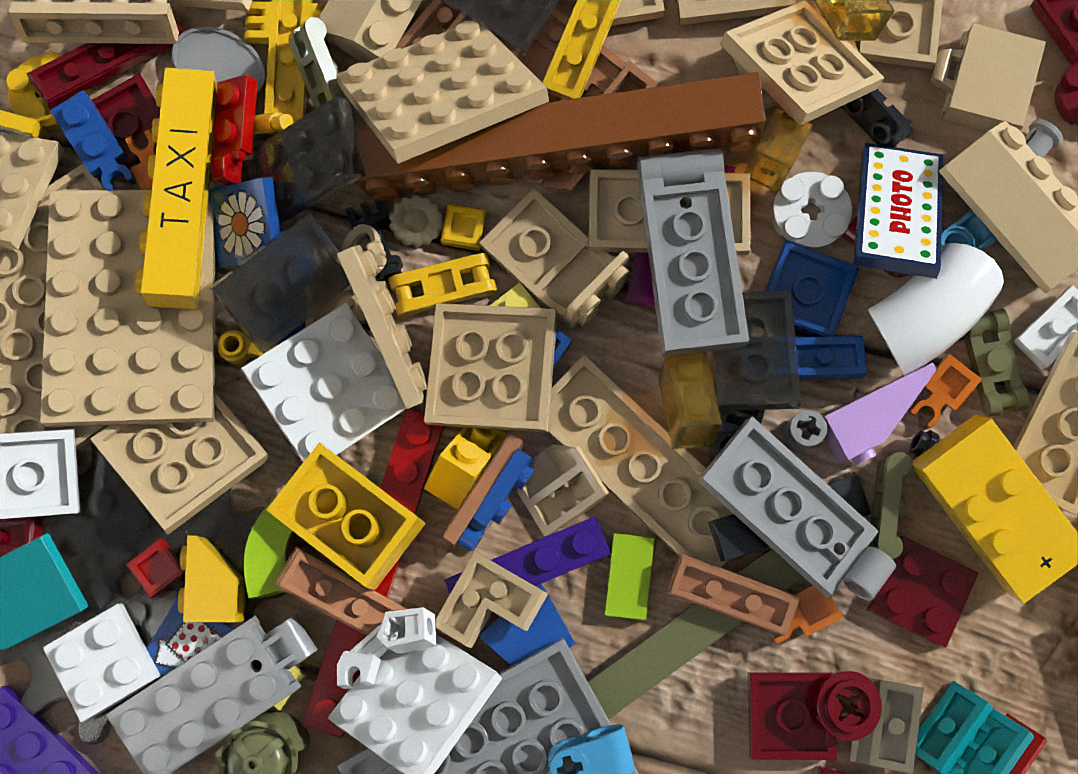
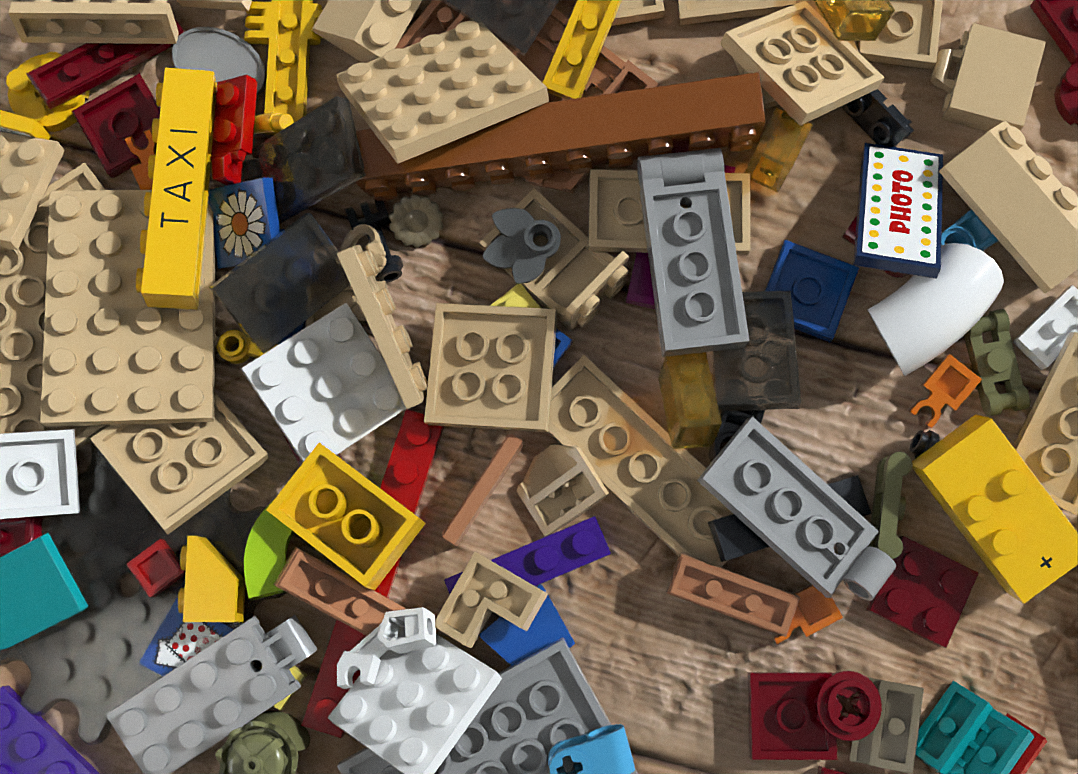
(92, 139): blue plate -> none
(101, 662): white plate -> none
(315, 62): olive plate -> none
(442, 284): yellow plate -> none
(463, 227): yellow tile -> none
(463, 464): yellow slope -> none
(495, 505): blue plate -> none
(516, 245): none -> dark grey plate
(629, 576): lime tile -> none
(679, 641): olive tile -> none
(816, 426): light grey bush -> none
(823, 191): white plate -> none
(831, 358): blue plate -> none
(871, 419): lavender slope -> none
(1043, 137): light grey bush -> none

